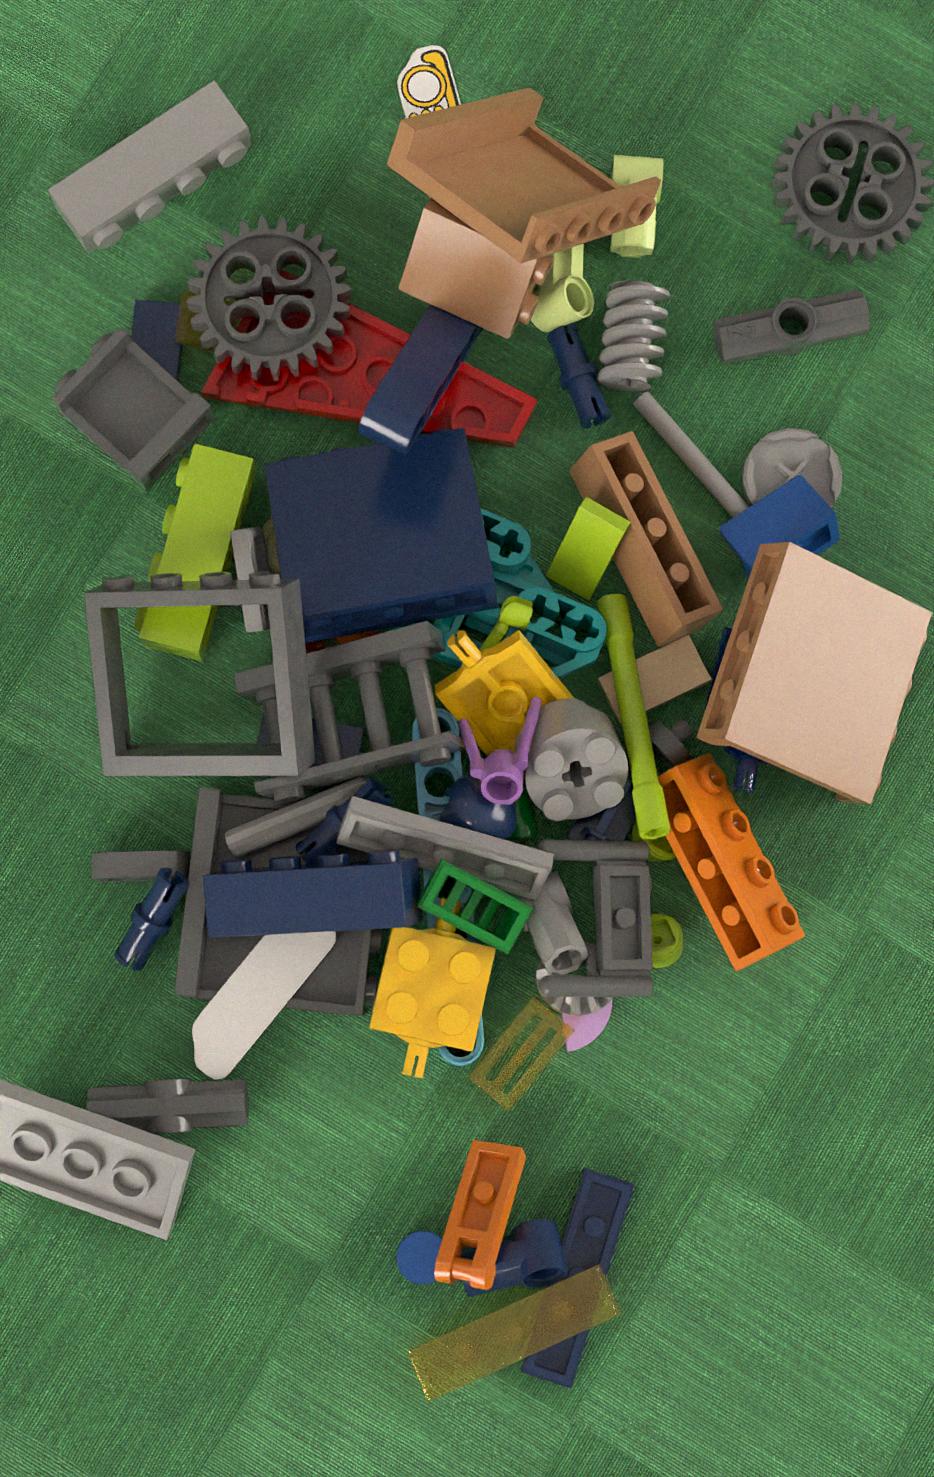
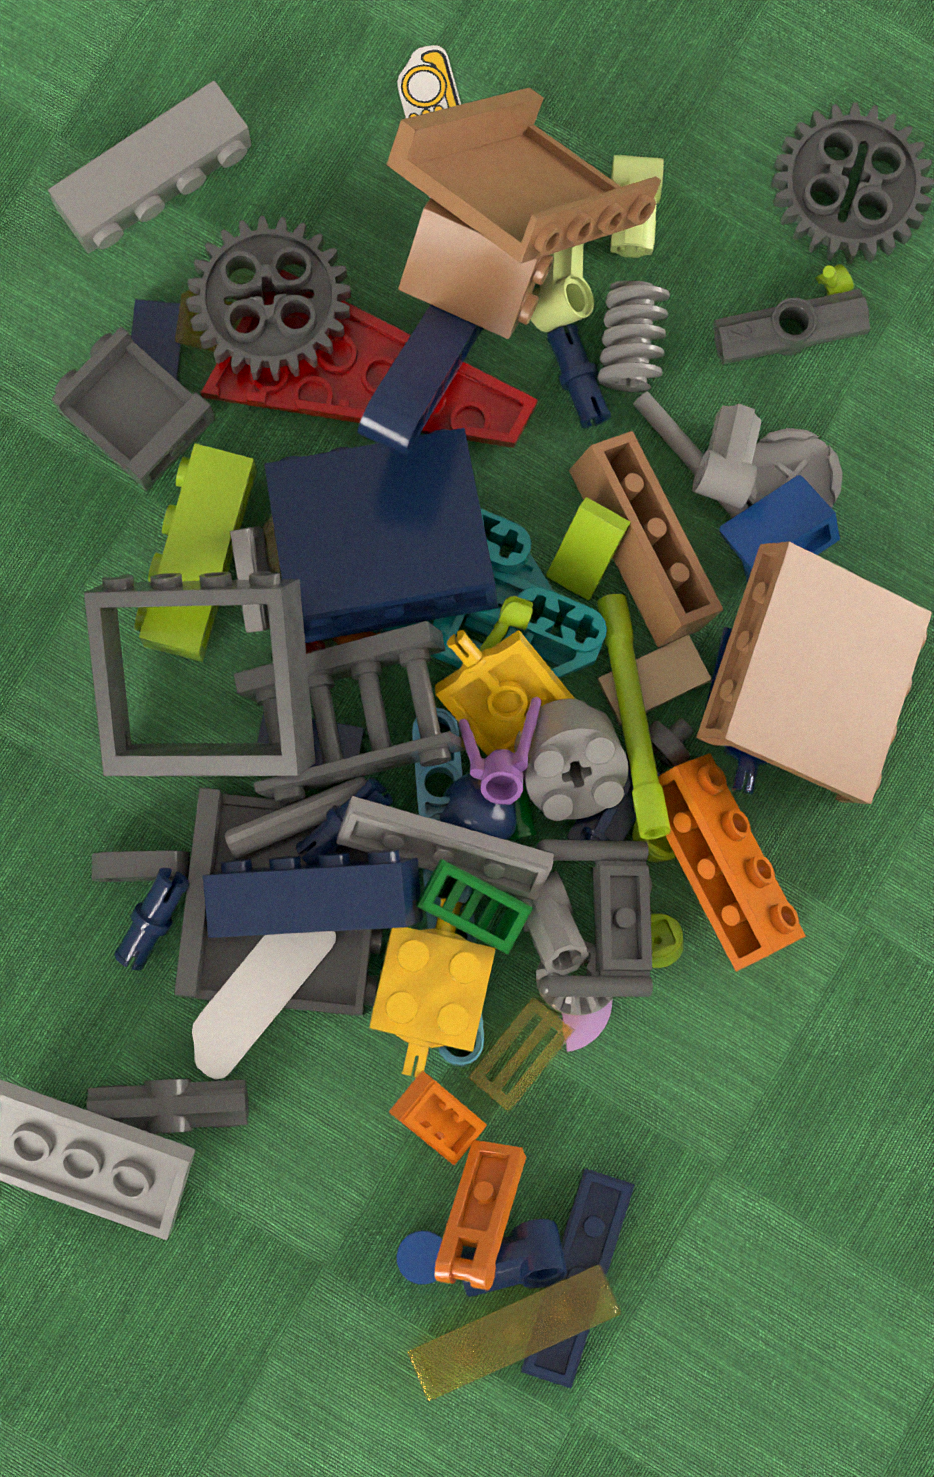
(438, 1118): none -> orange plate
(727, 465): none -> light grey piece
(835, 279): none -> lime hand

